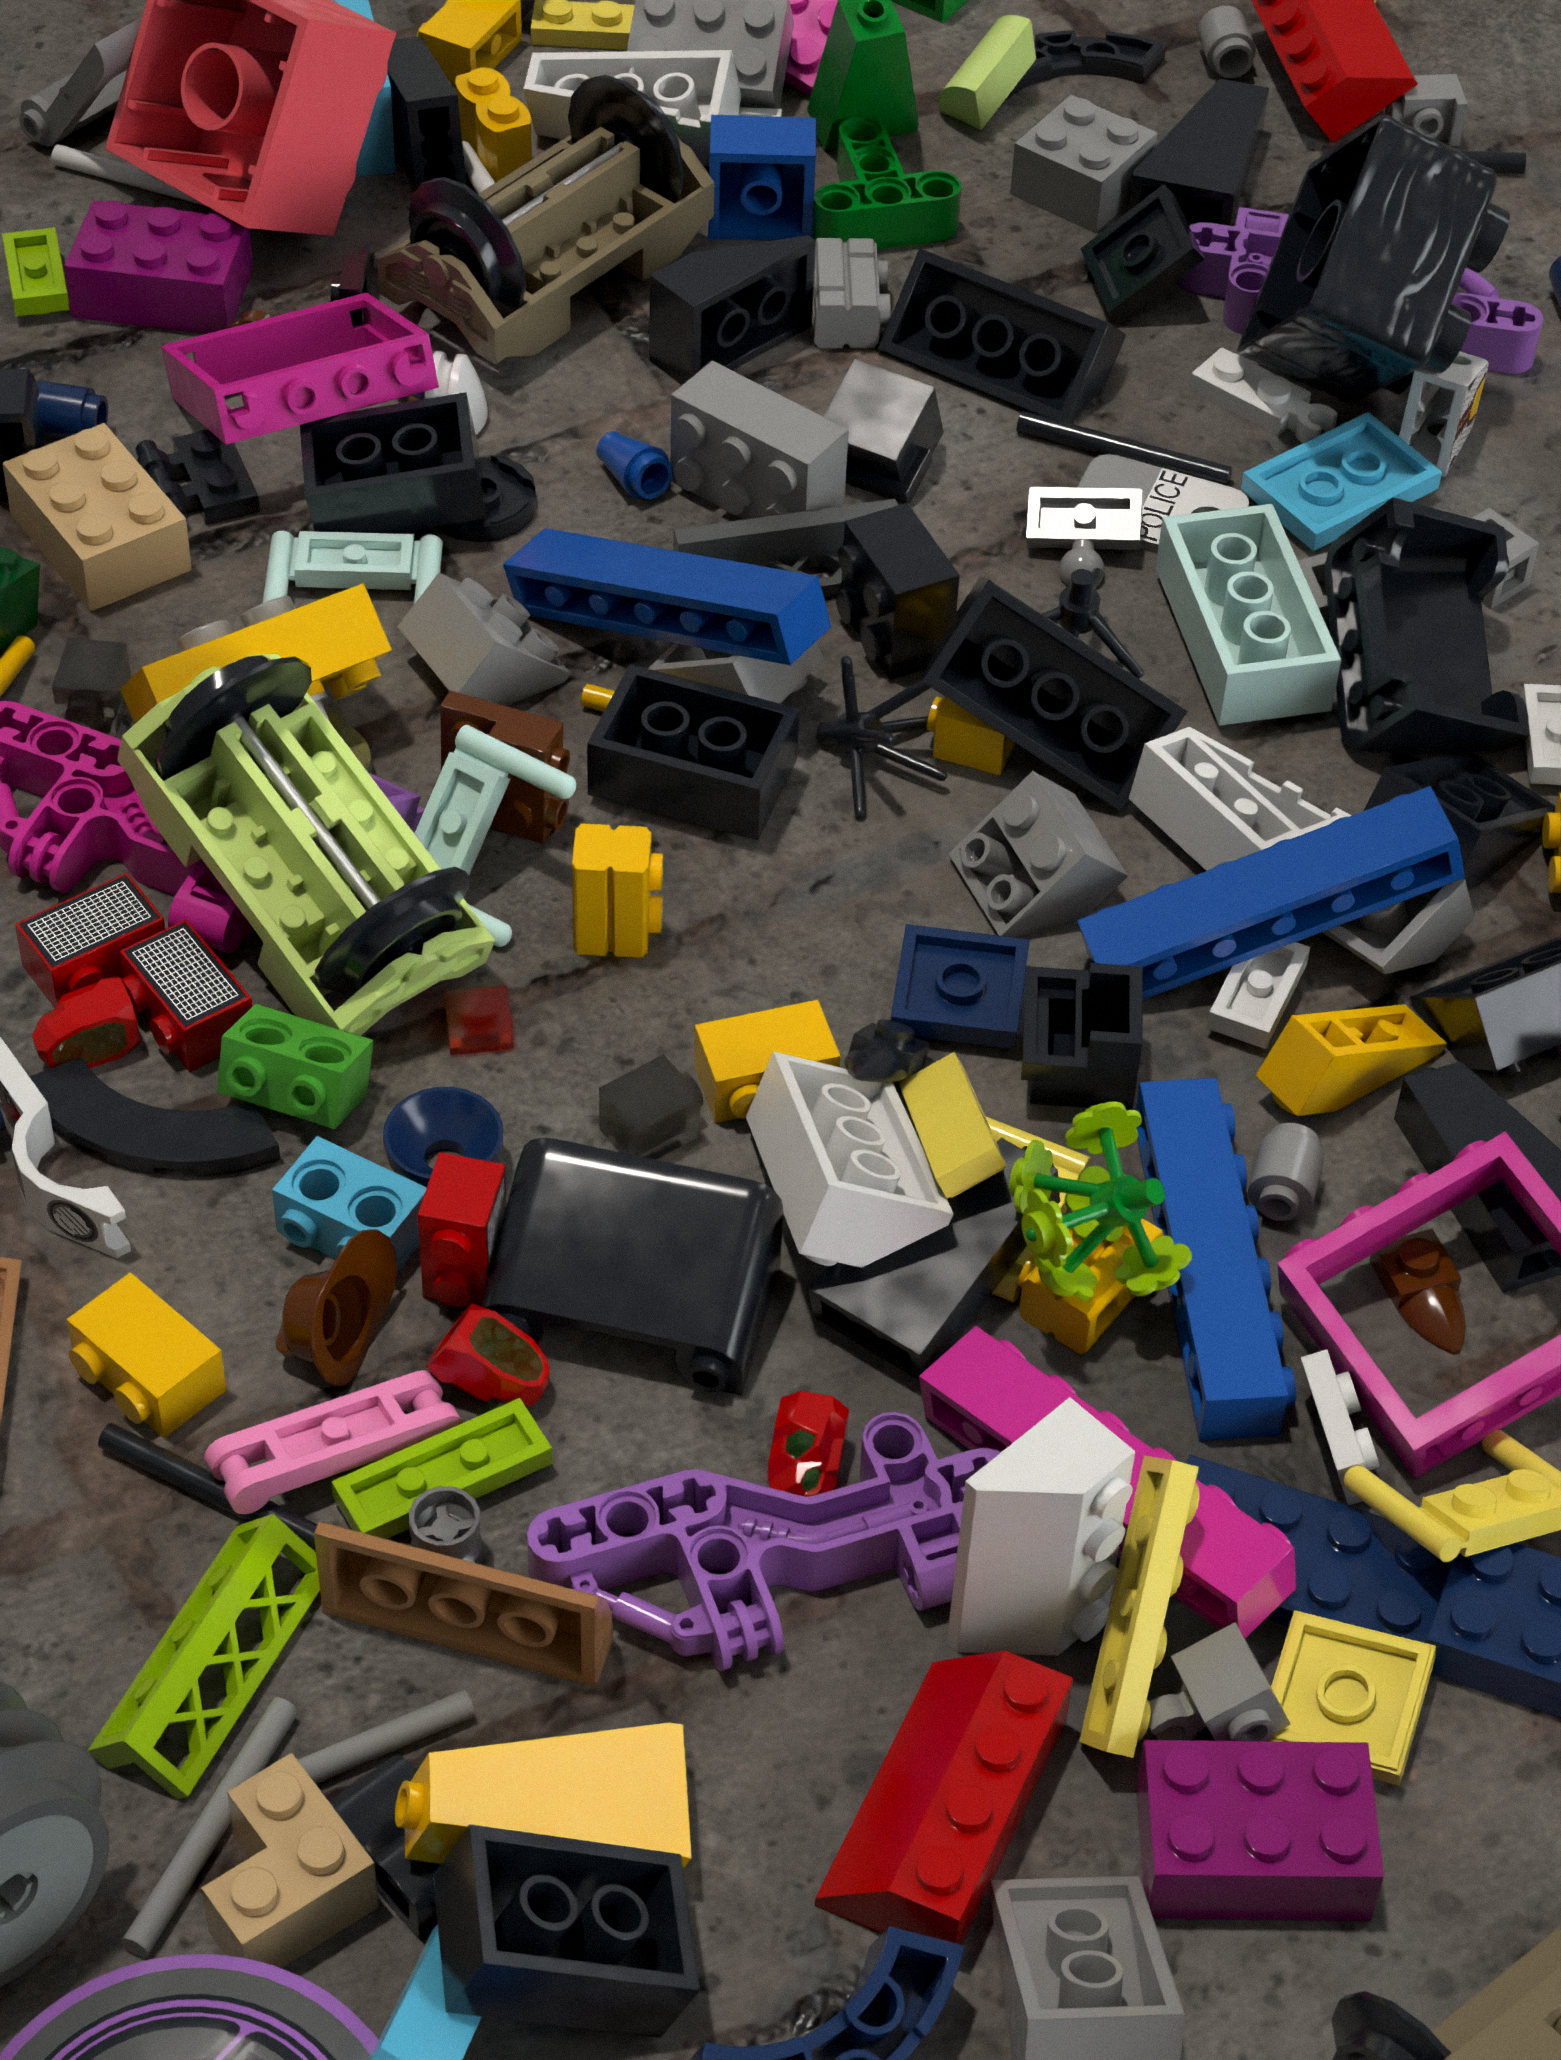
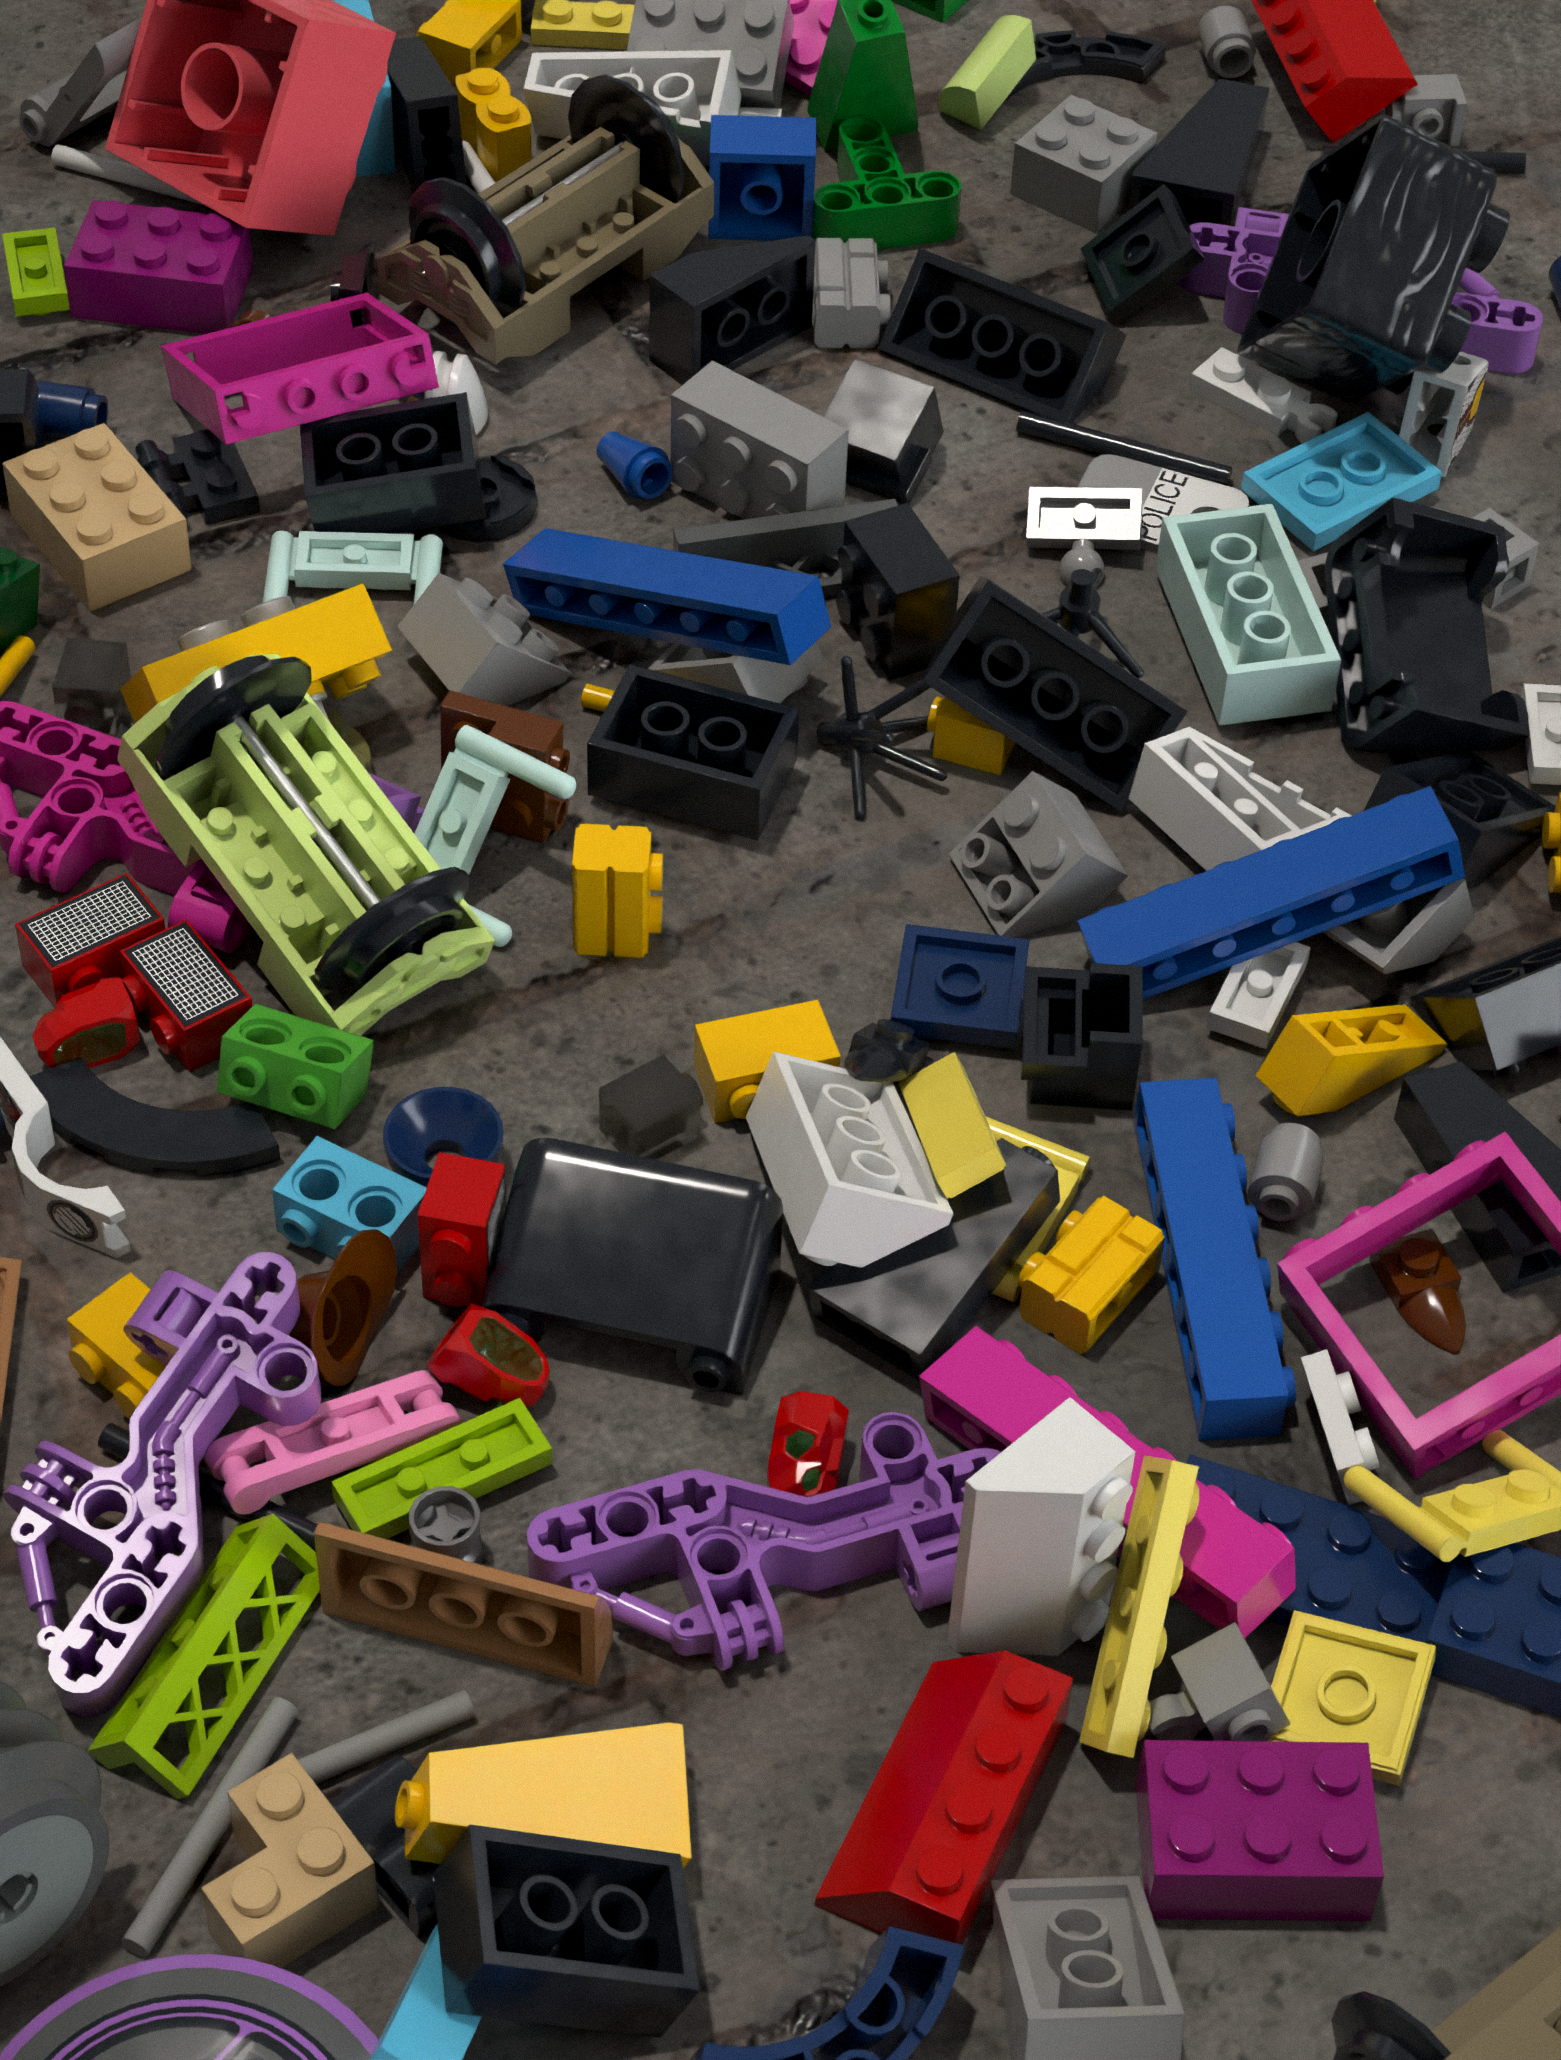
(212, 1366): none -> medium lavender beam
(478, 1020): clear red plate -> none
(1100, 1210): lime plant -> none

